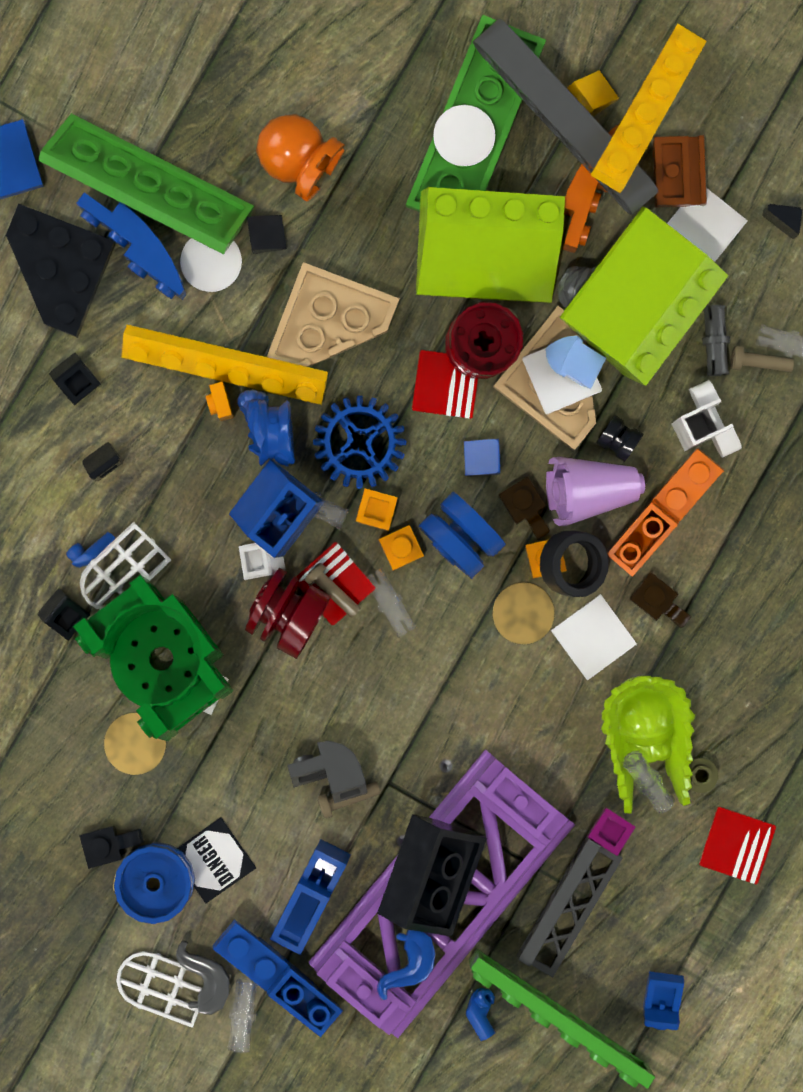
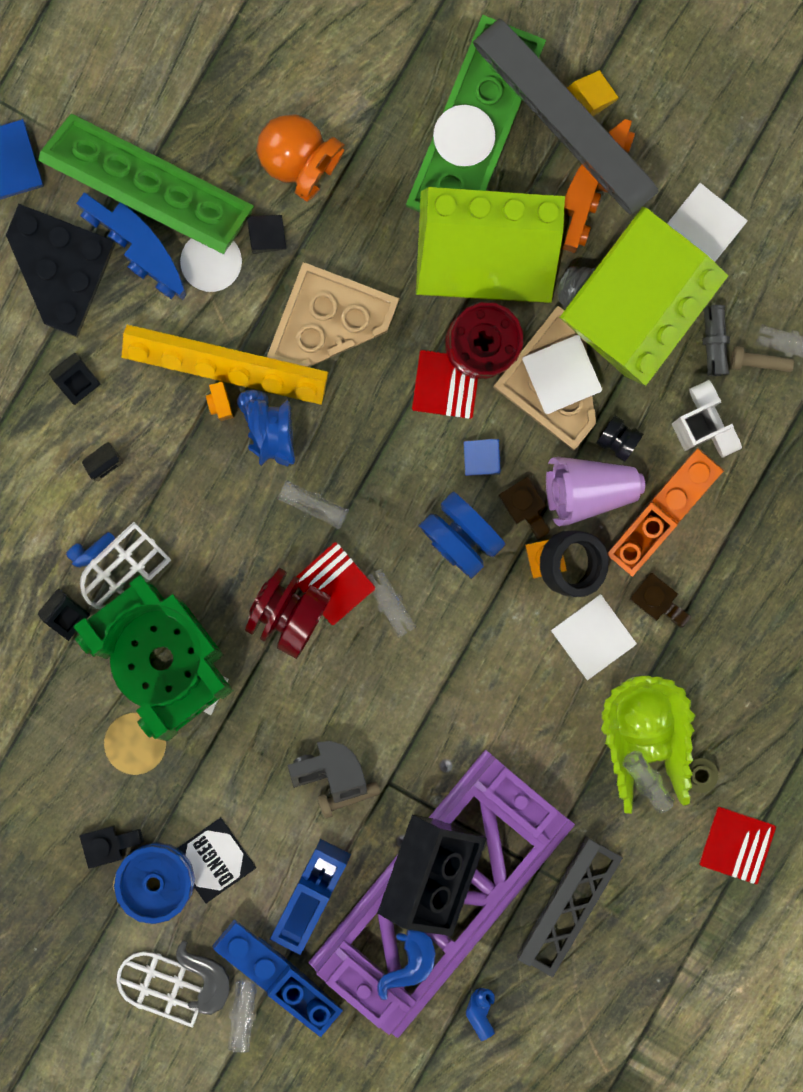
(258, 562): white slope -> none
(275, 509): blue slope -> none
(328, 586): dark tan piece -> none
(376, 466): blue gear -> none
(376, 509): light orange plate -> none
(401, 547): light orange plate -> none
(523, 613): pearl gold sticker -> none
(571, 1027): bright green plate -> none
(575, 360): light blue tile -> none
(611, 831): magenta tile -> none
(648, 108): yellow plate -> none
(663, 1000): blue bracket -> none
(679, 171): dark orange plate -> none
(785, 218): black slope -> none

